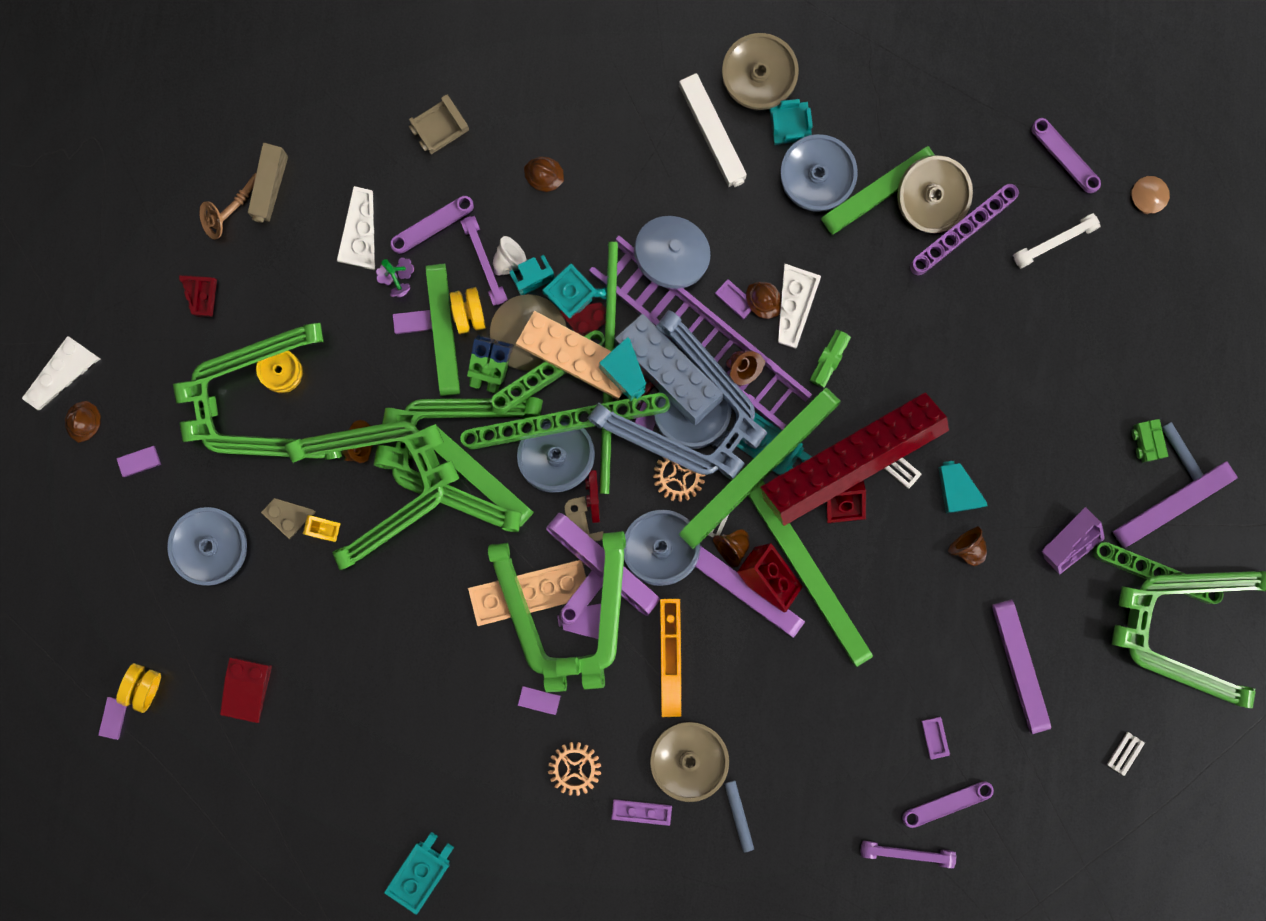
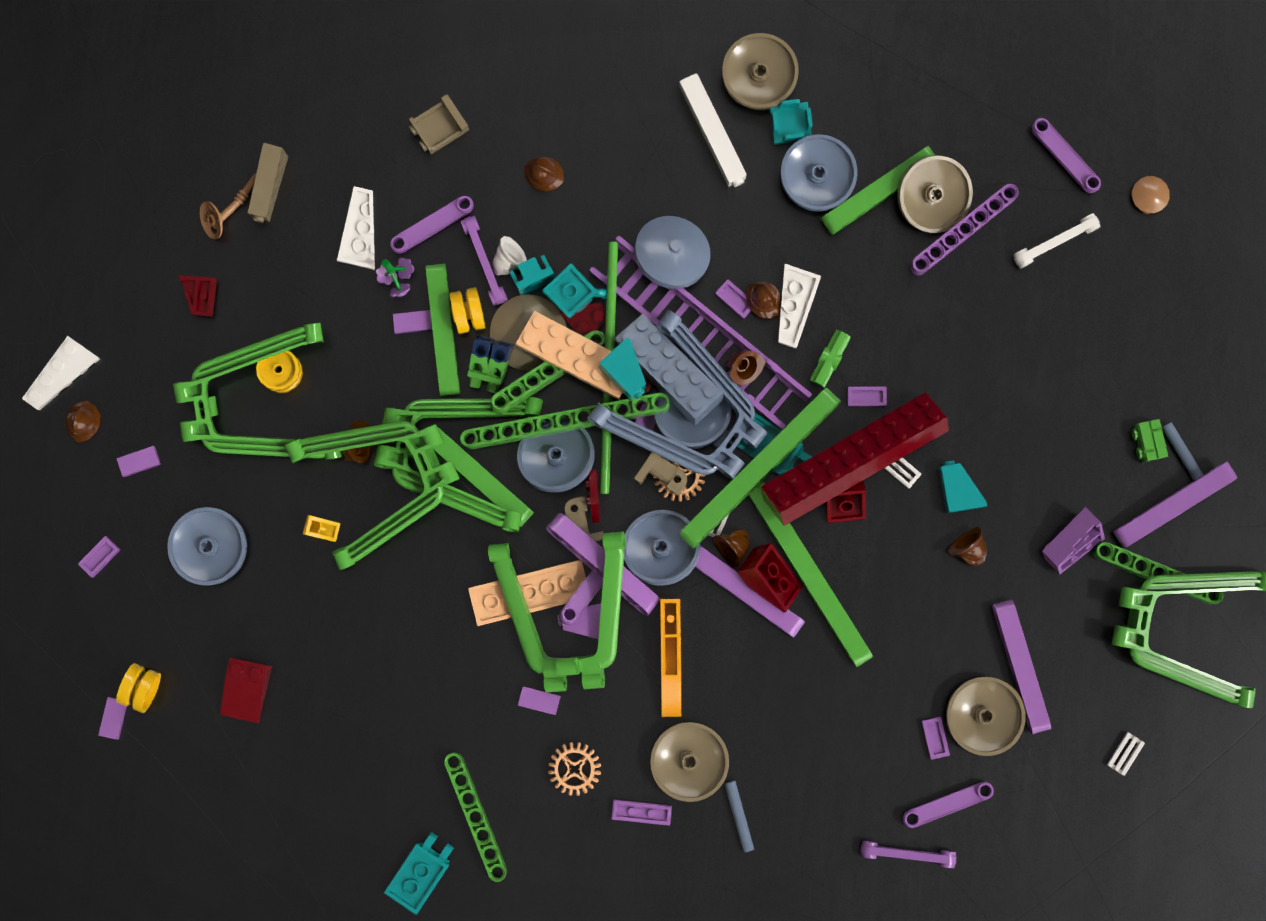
(99, 557): none -> medium lavender tile
(287, 516): dark tan wing -> none
(475, 827): none -> bright green beam
(664, 472): none -> dark tan piece
(866, 396): none -> medium lavender tile
(985, 716): none -> dark tan dish

